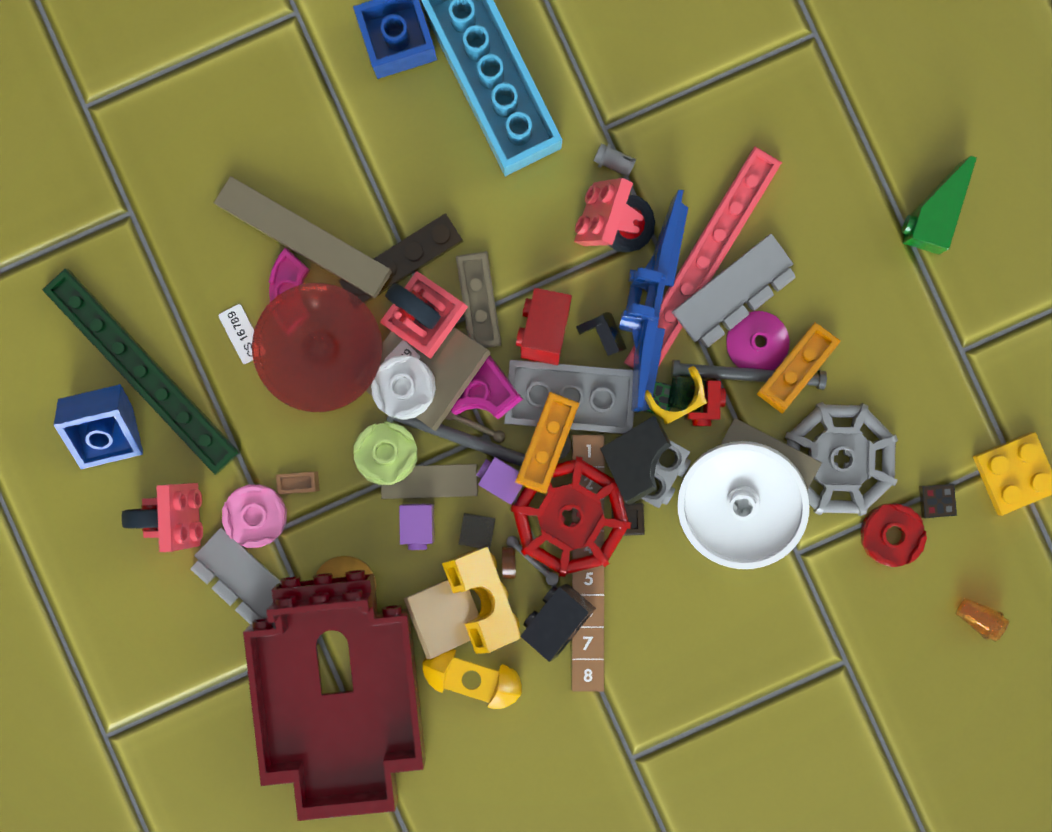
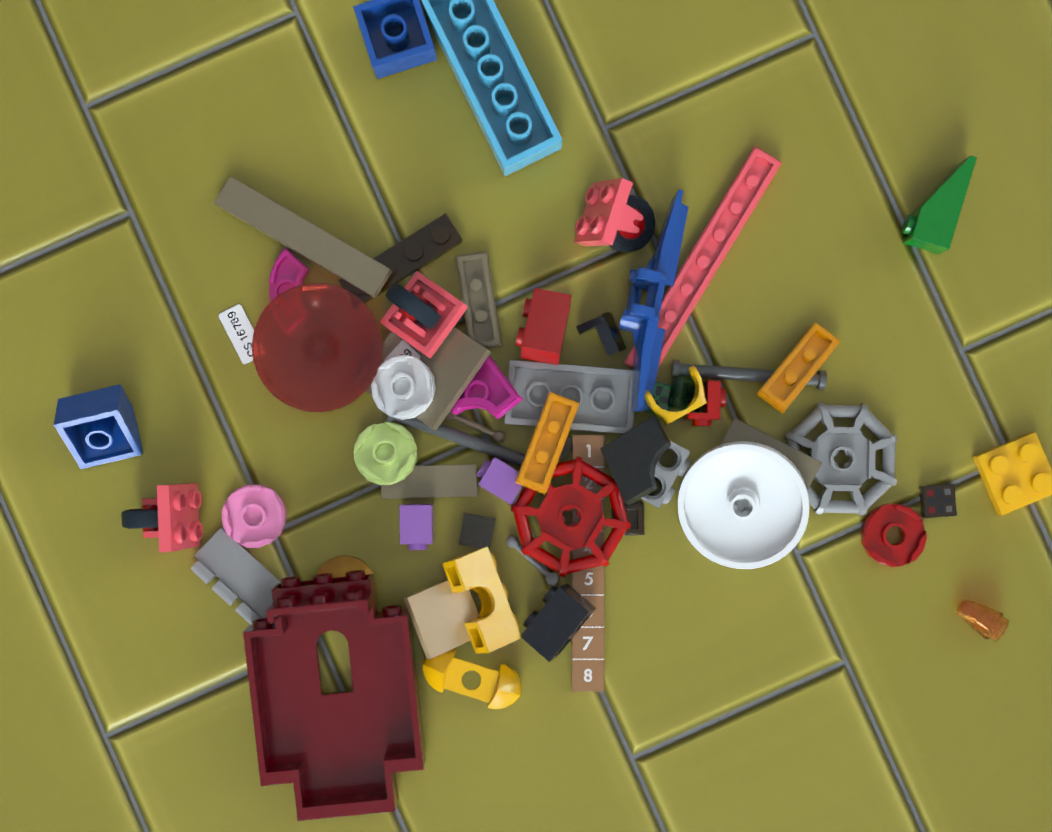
(141, 371): dark green tile -> none
(297, 482): medium nougat piece -> none
(508, 562): reddish brown tile -> none
(614, 160): light grey pin -> none
(738, 284): light grey windscreen -> none
(742, 346): dark pink dish -> none

